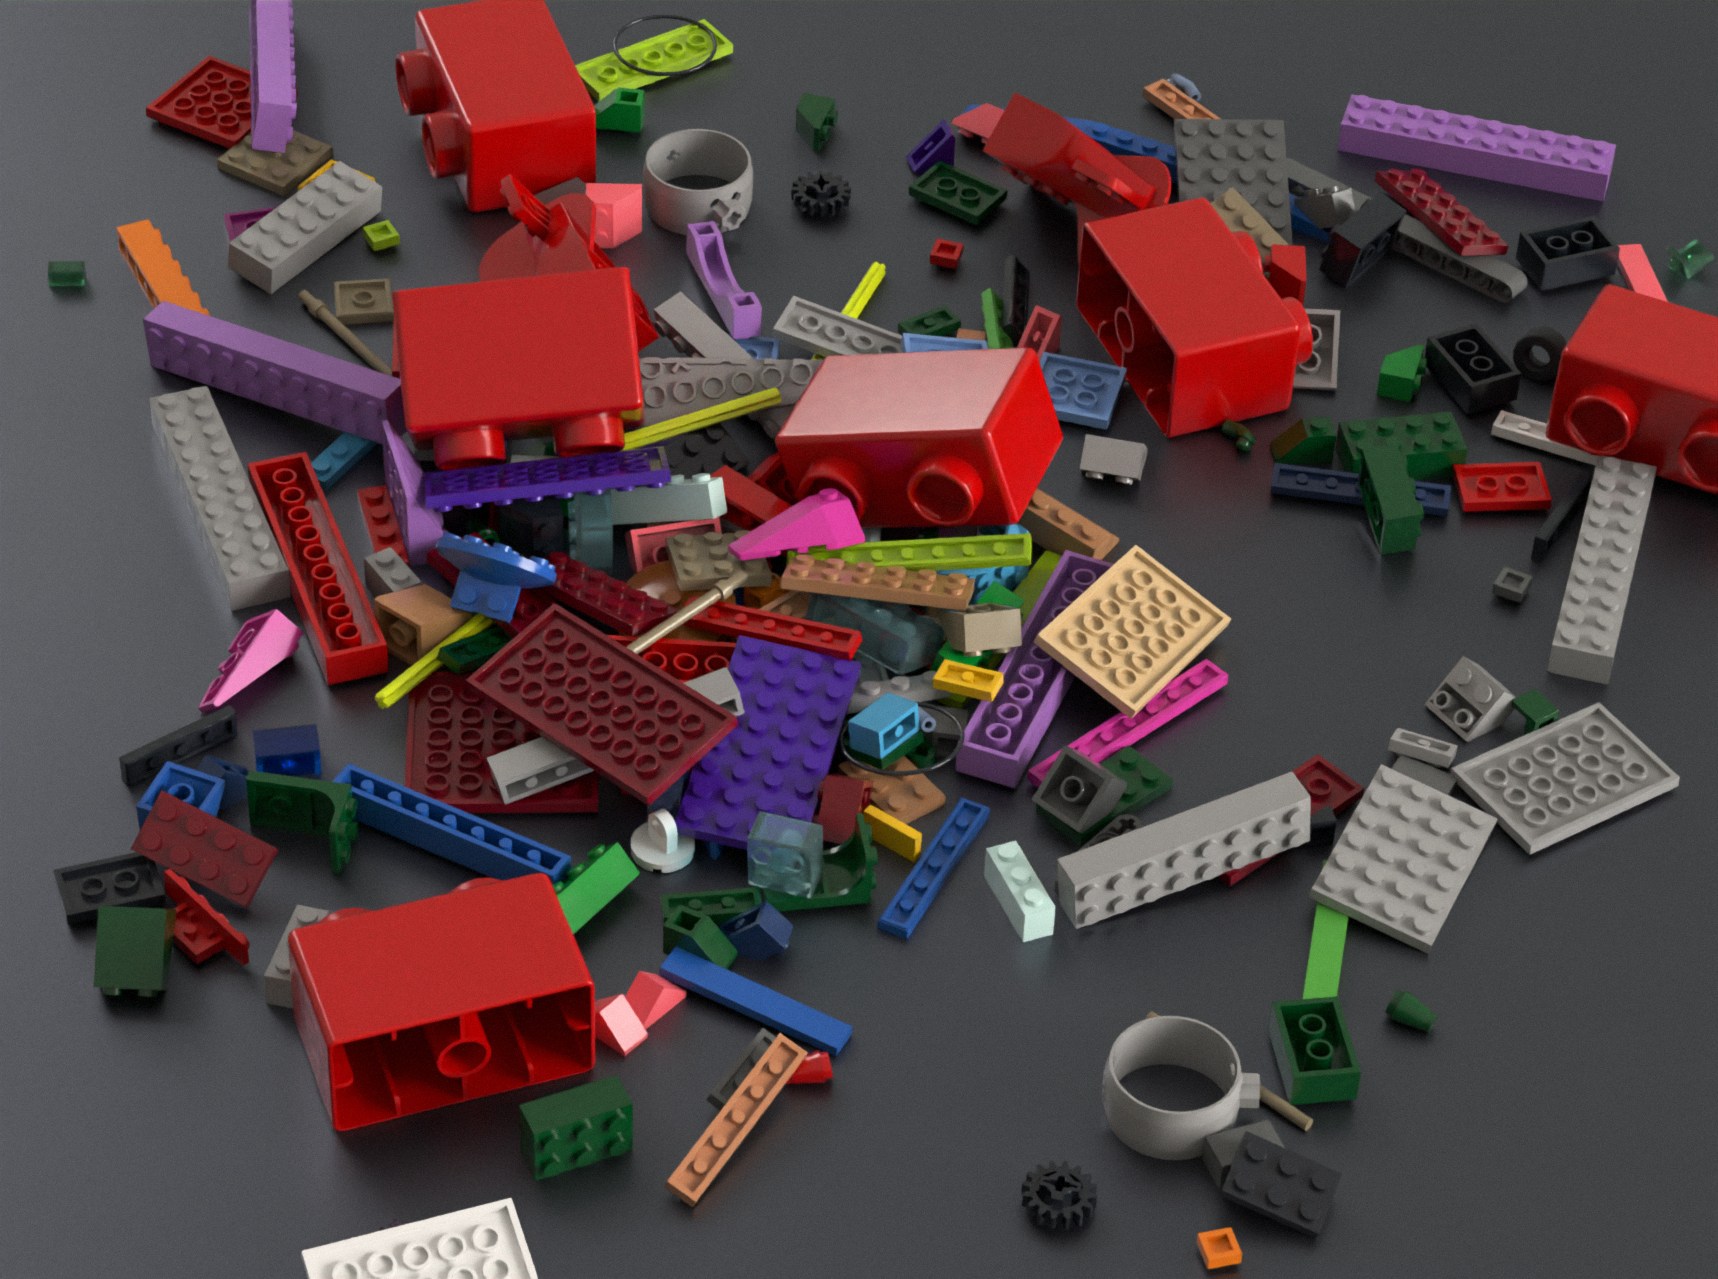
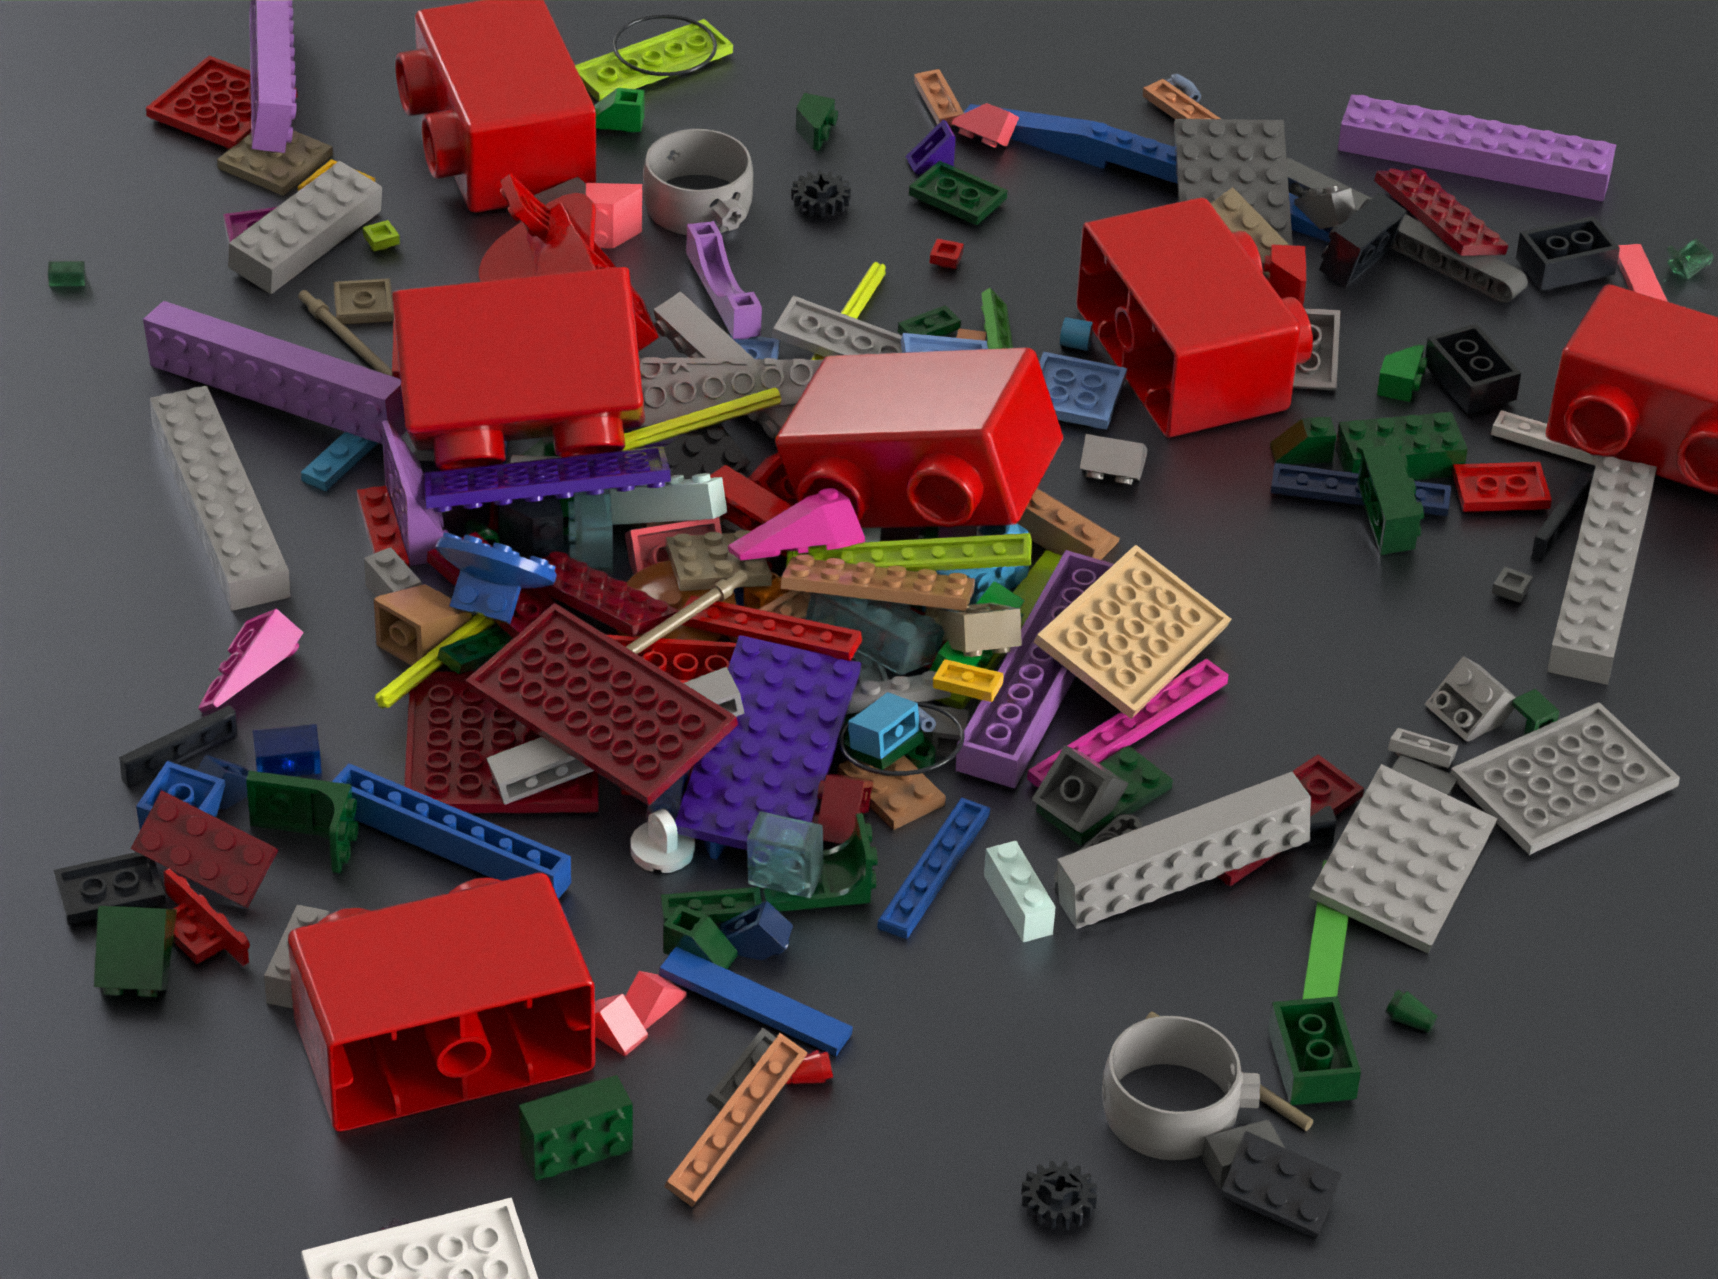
(154, 267): orange brick -> none
(320, 570): red brick -> none
(594, 883): brick -> none
(893, 833): yellow tile -> none
(938, 96): none -> nougat plate
(1015, 298): black tile -> none
(1042, 332): coral slope -> none
(1072, 167): red brick -> none
(1076, 334): none -> dark azure brick
(1219, 1248): orange plate -> none
(1241, 433): dark green arm -> none
(1528, 364): black tyre -> none

